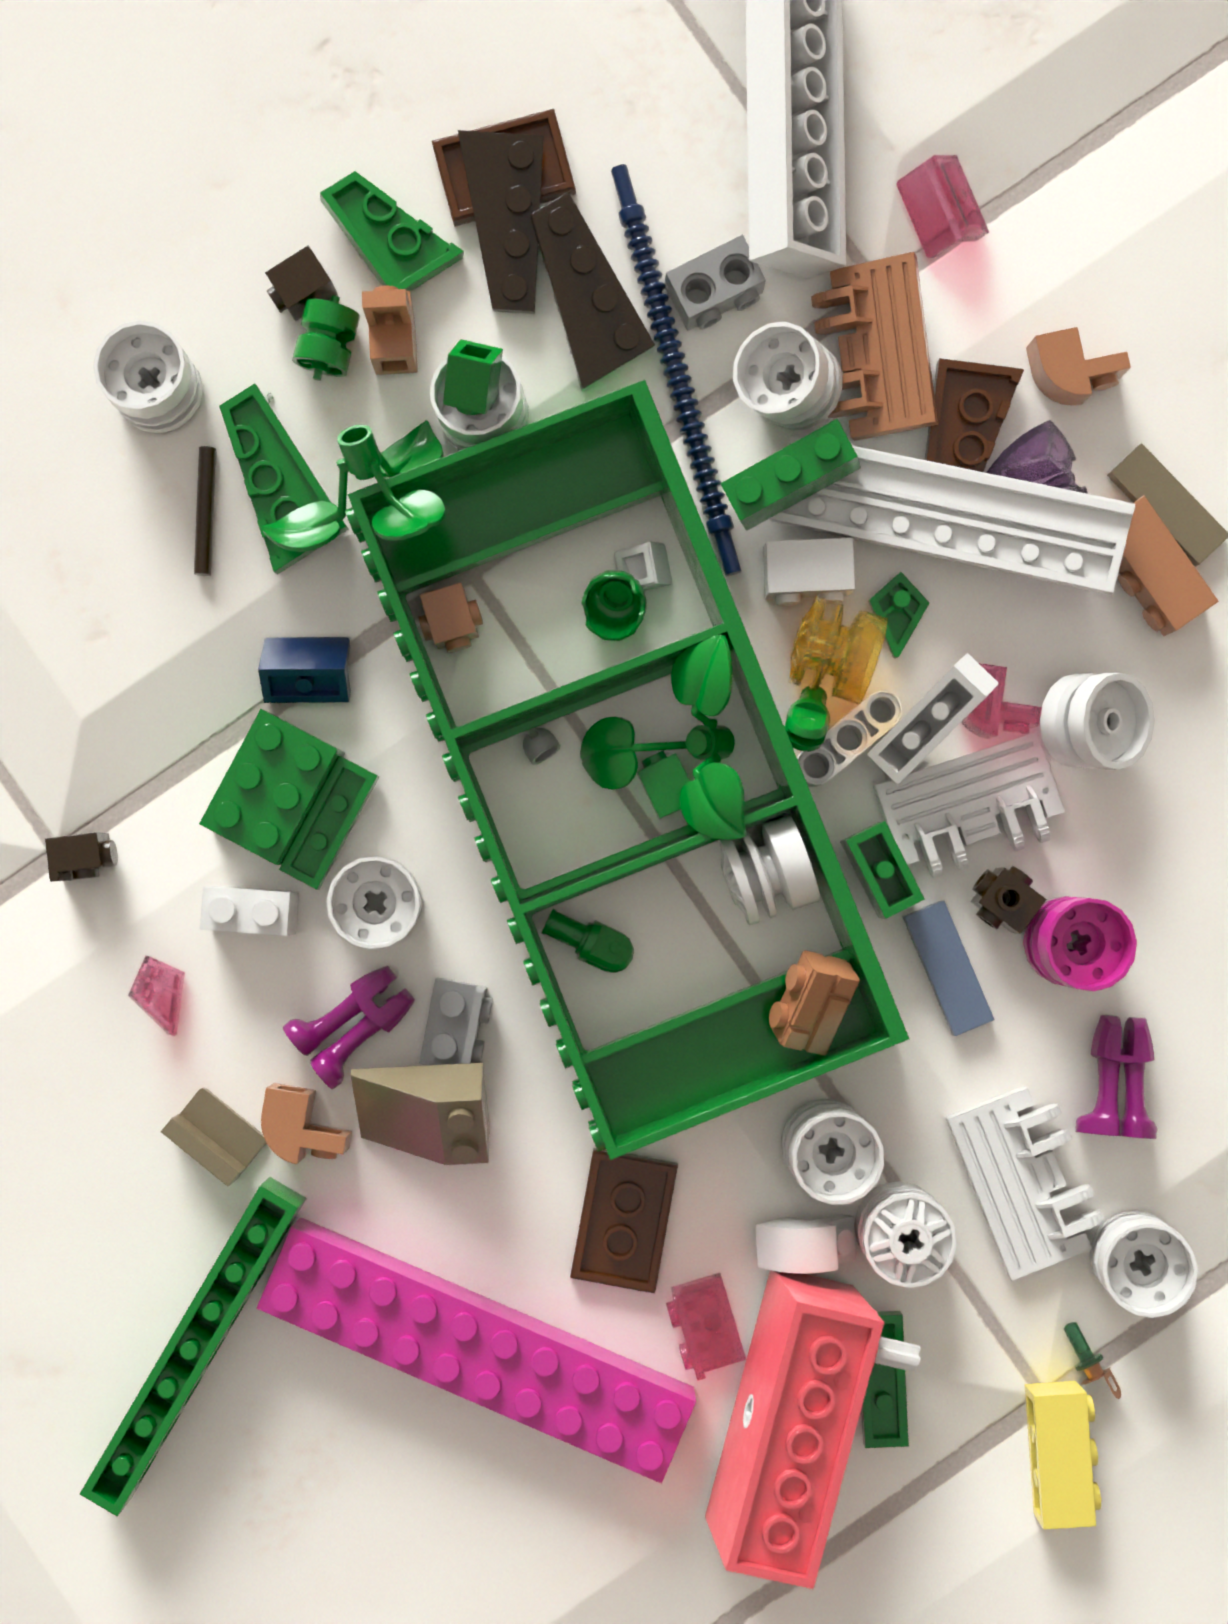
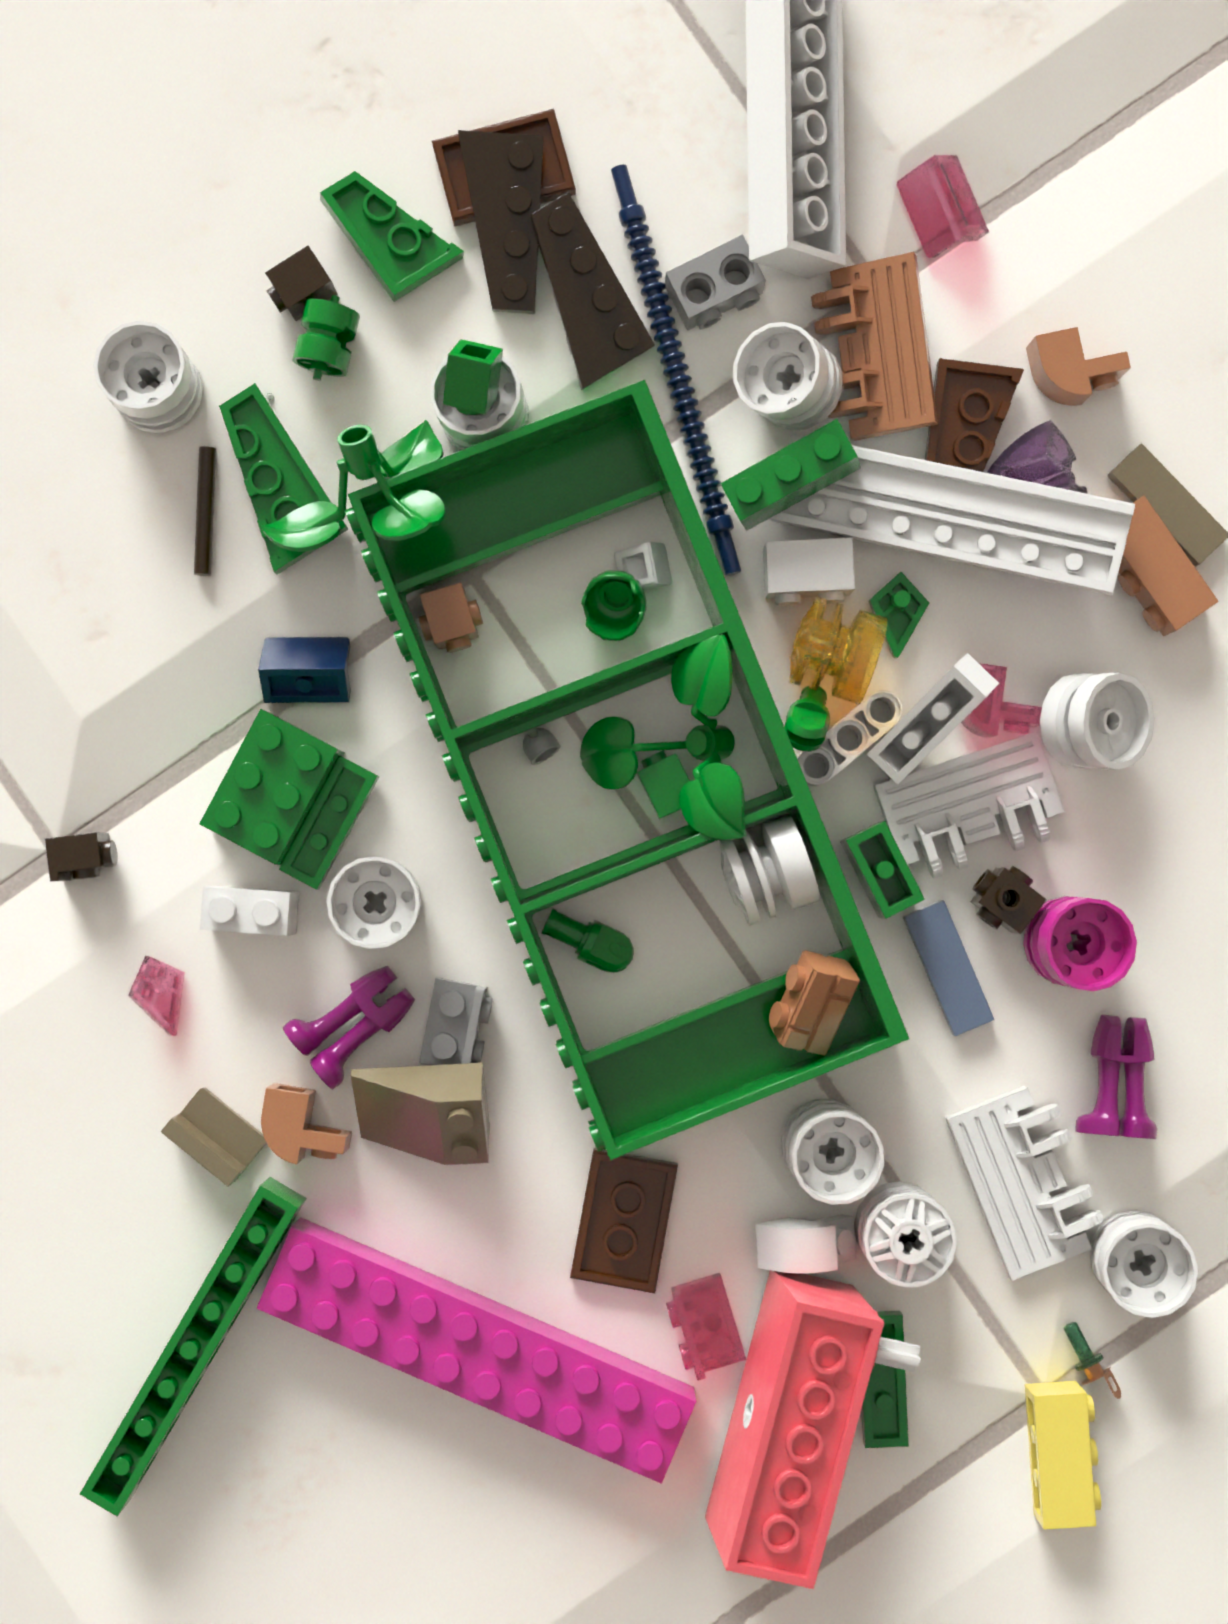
(391, 330): nougat brick -> none

